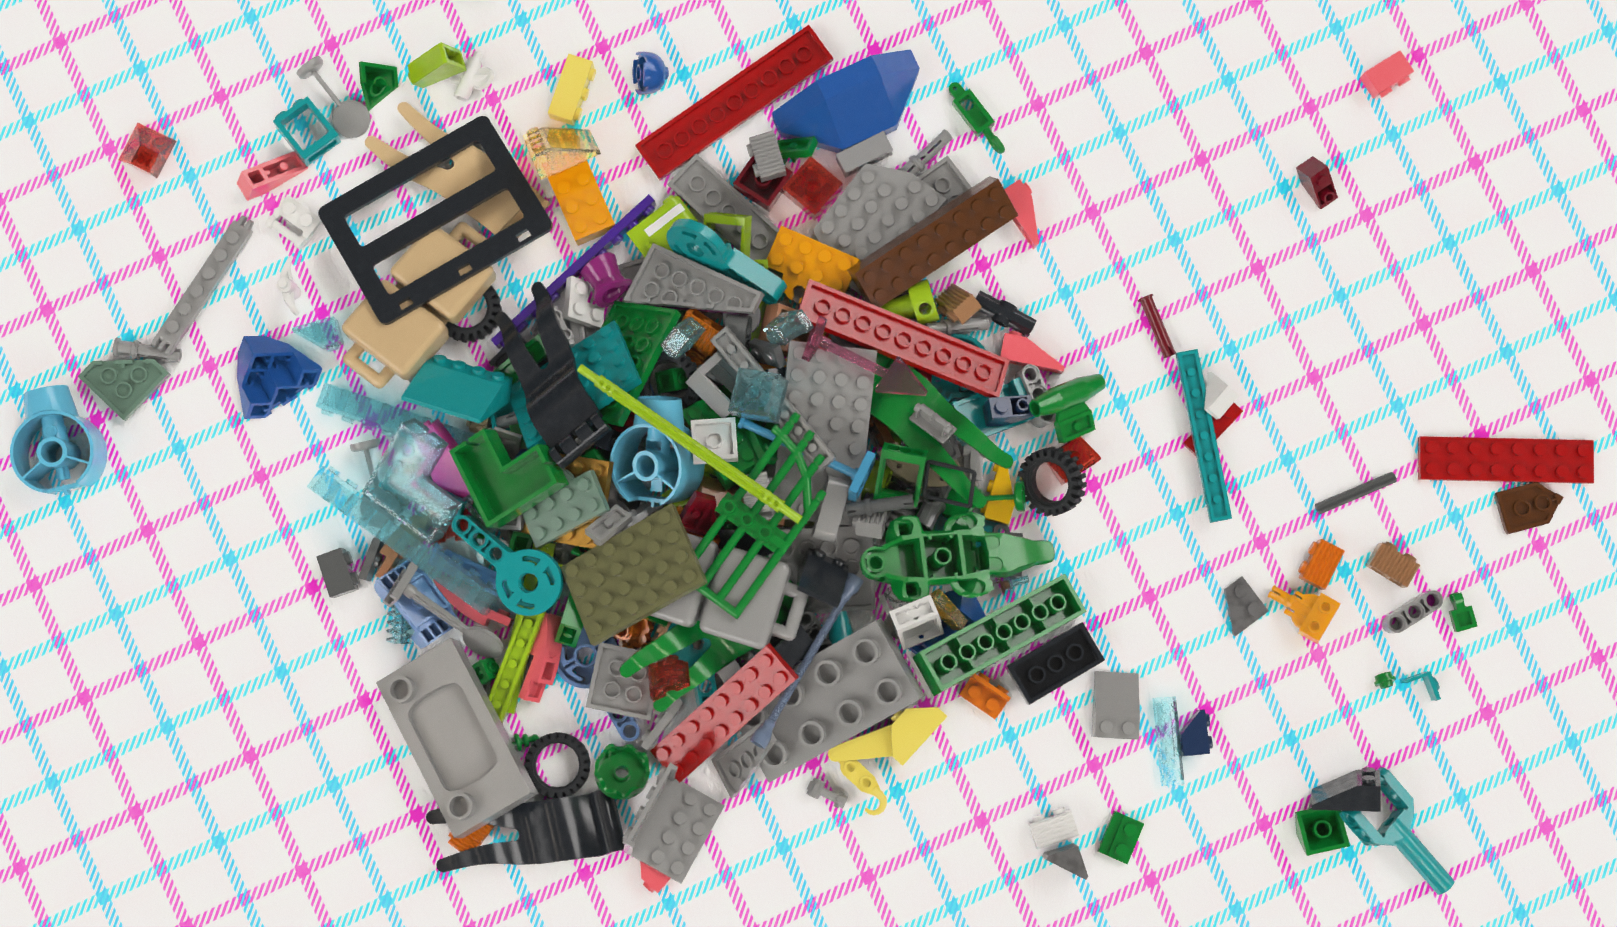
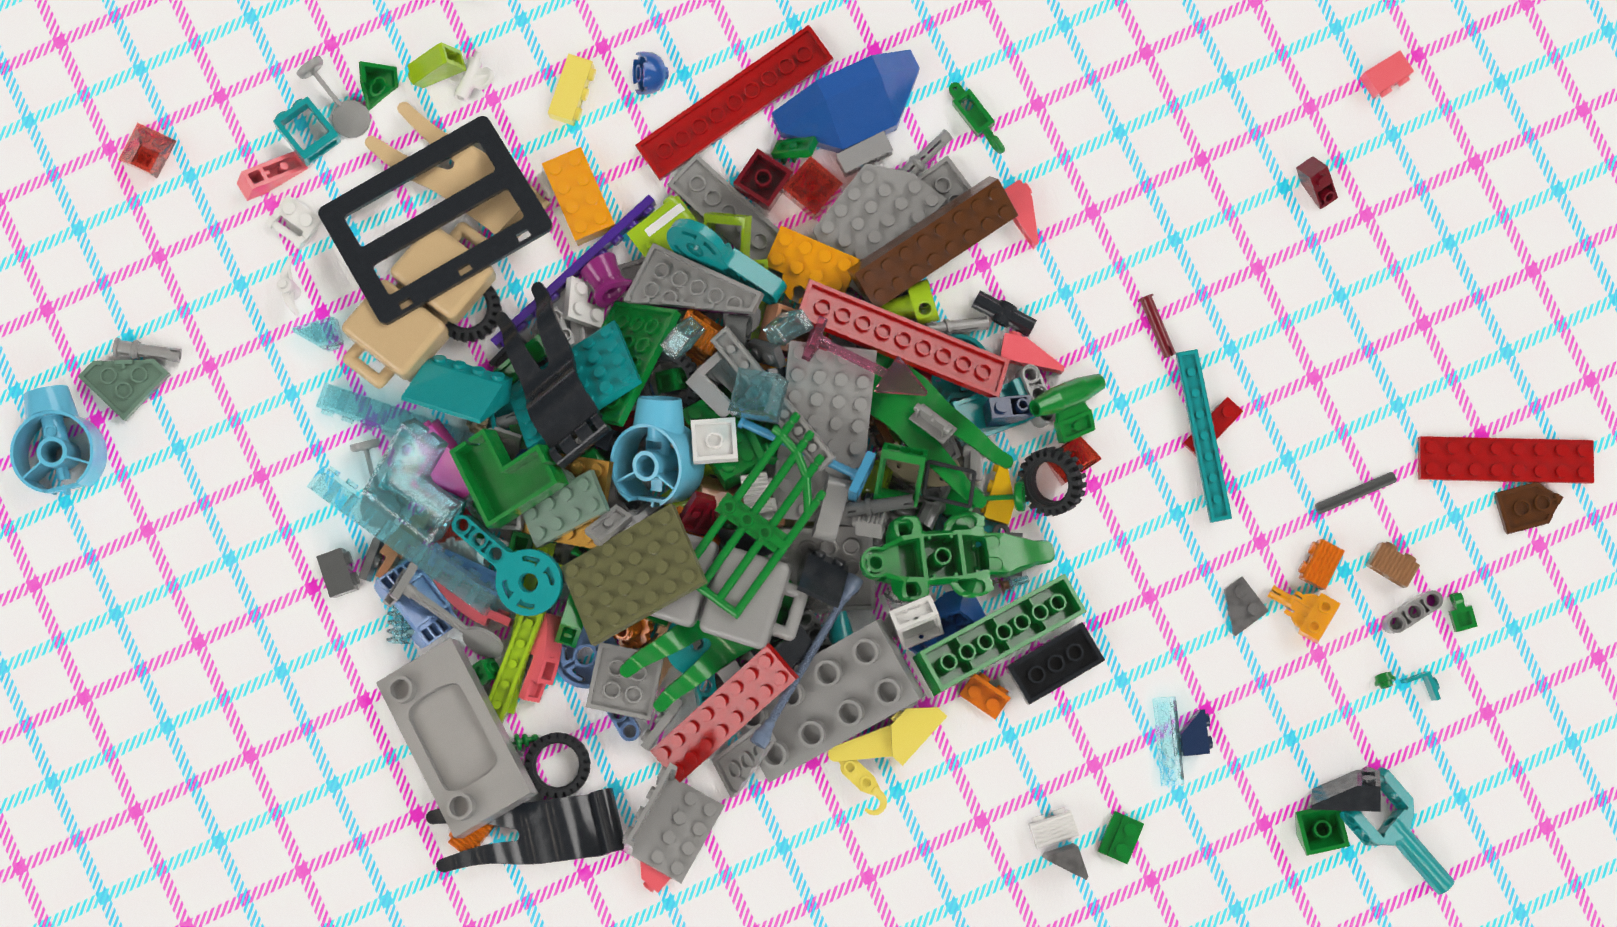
(203, 285): light grey hinge -> none
(271, 375): blue brick -> none
(559, 148): clear yellow slope -> none
(625, 758): green plate -> none
(667, 676): clear red cylinder -> none
(689, 443): lime axle -> none
(767, 156): light grey brick -> none
(817, 789): light grey bar -> none
(948, 611): clear yellow slope -> none
(957, 304): medium nougat brick -> none
(1116, 705): light grey slope -> none
(1218, 396): white slope -> none

